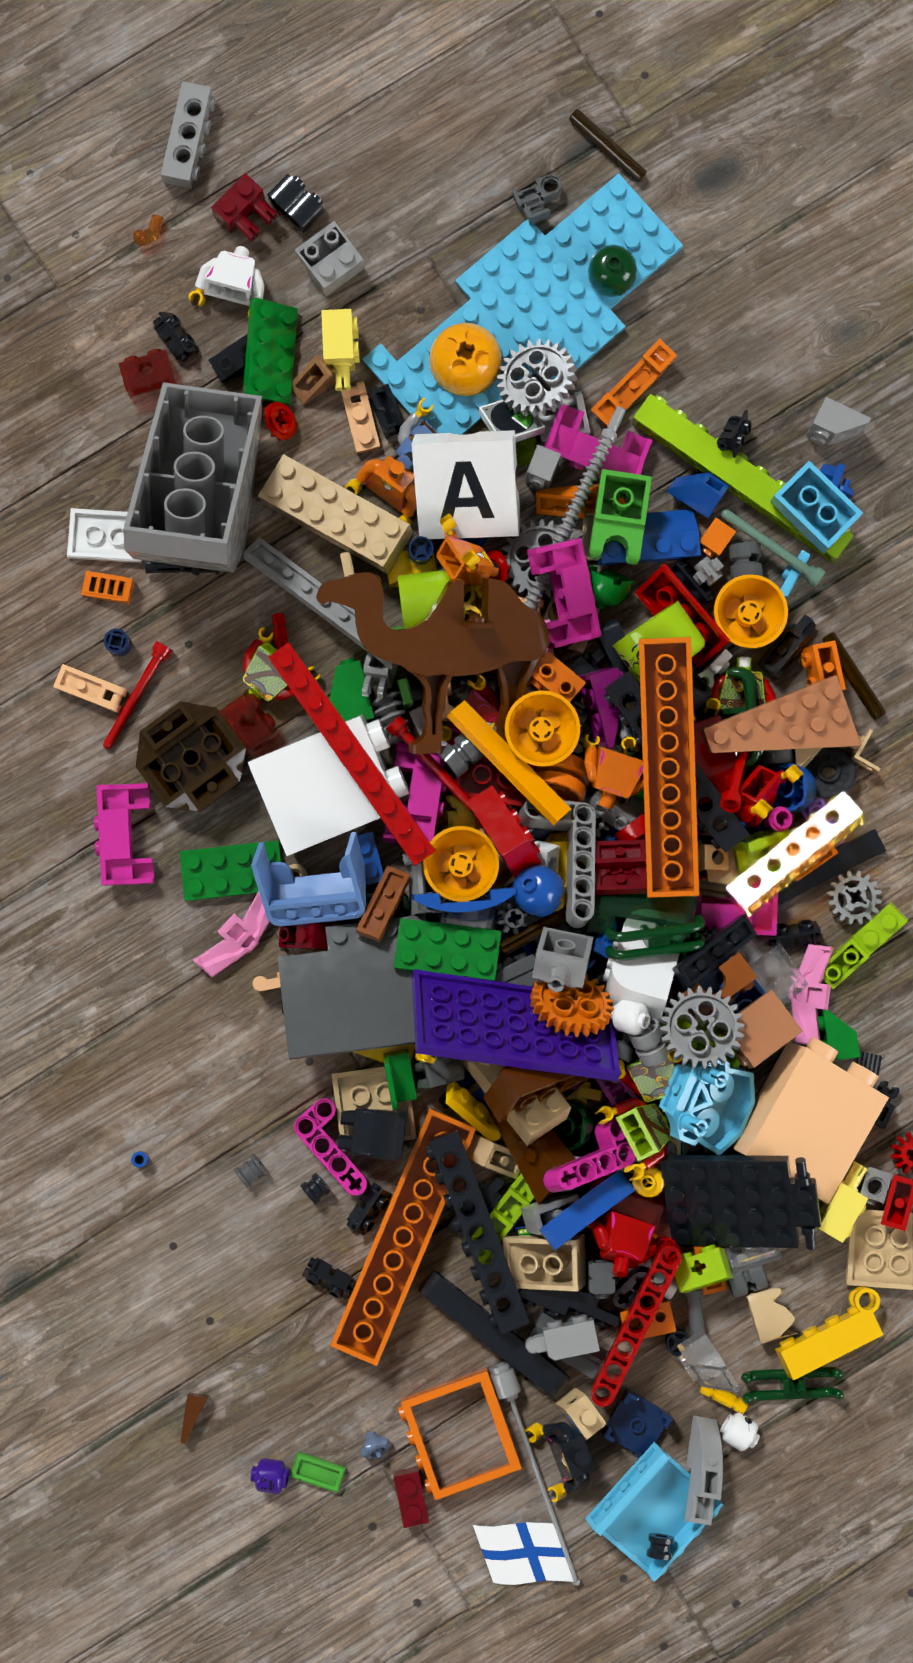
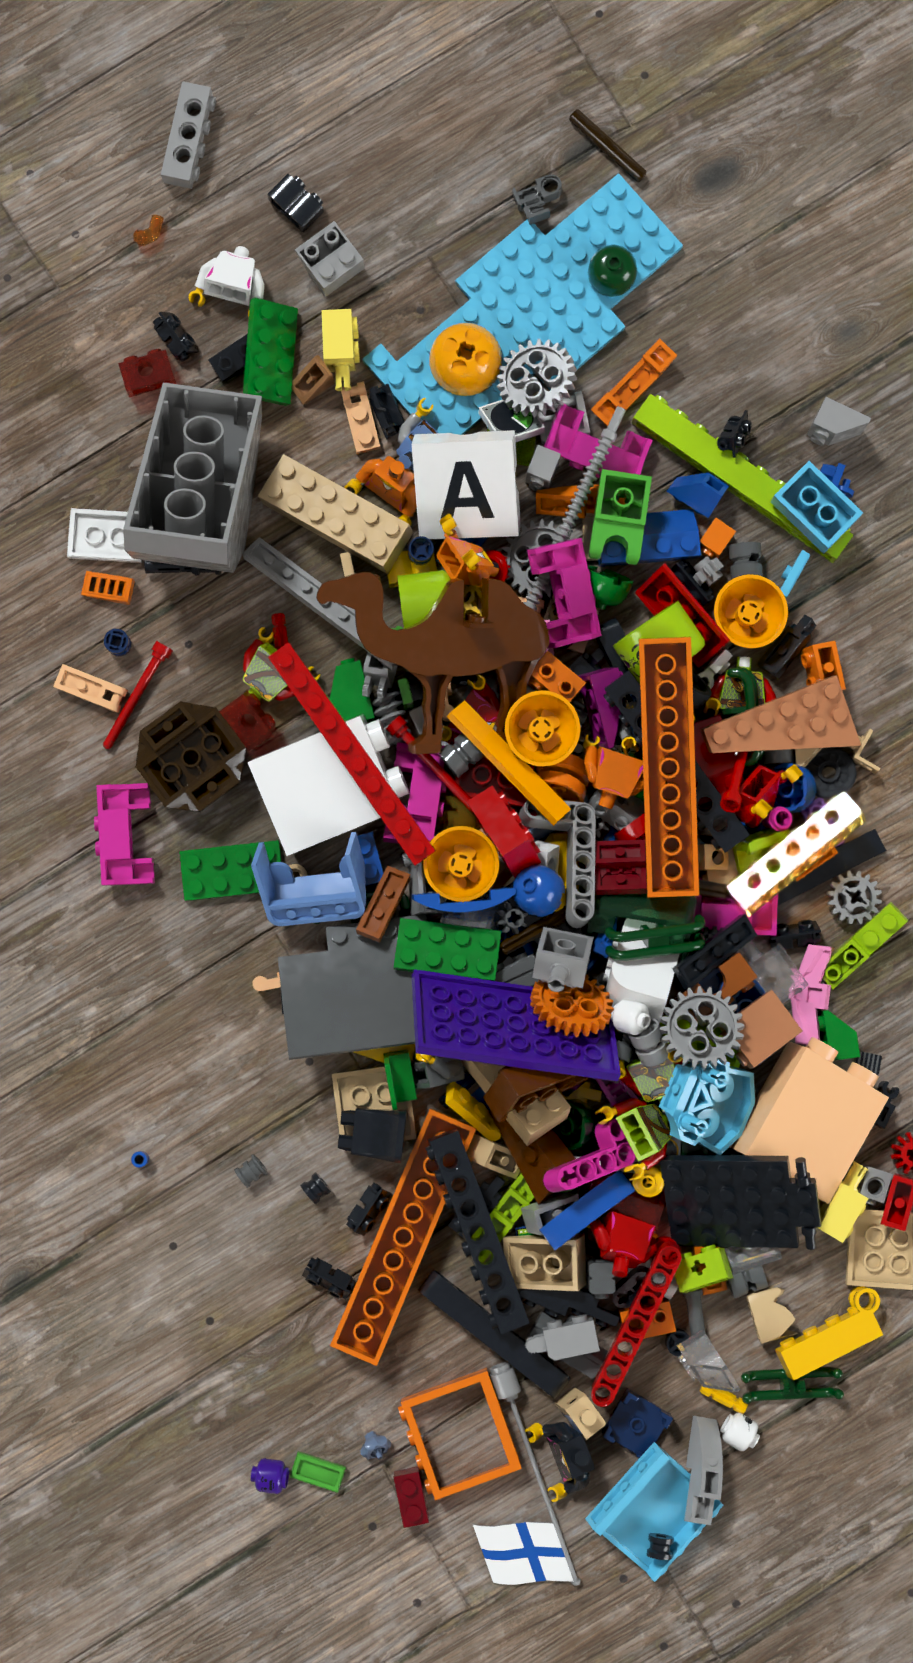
(194, 1406): reddish brown piece -> none
(239, 203): dark red brick -> none
(239, 937): bright pink plate -> none
(283, 415): red gear -> none
(304, 936): dark red slope -> none
(327, 1157): dark pink beam -> none
(811, 574): sand green piece -> none
(856, 679): dark brown axle -> none

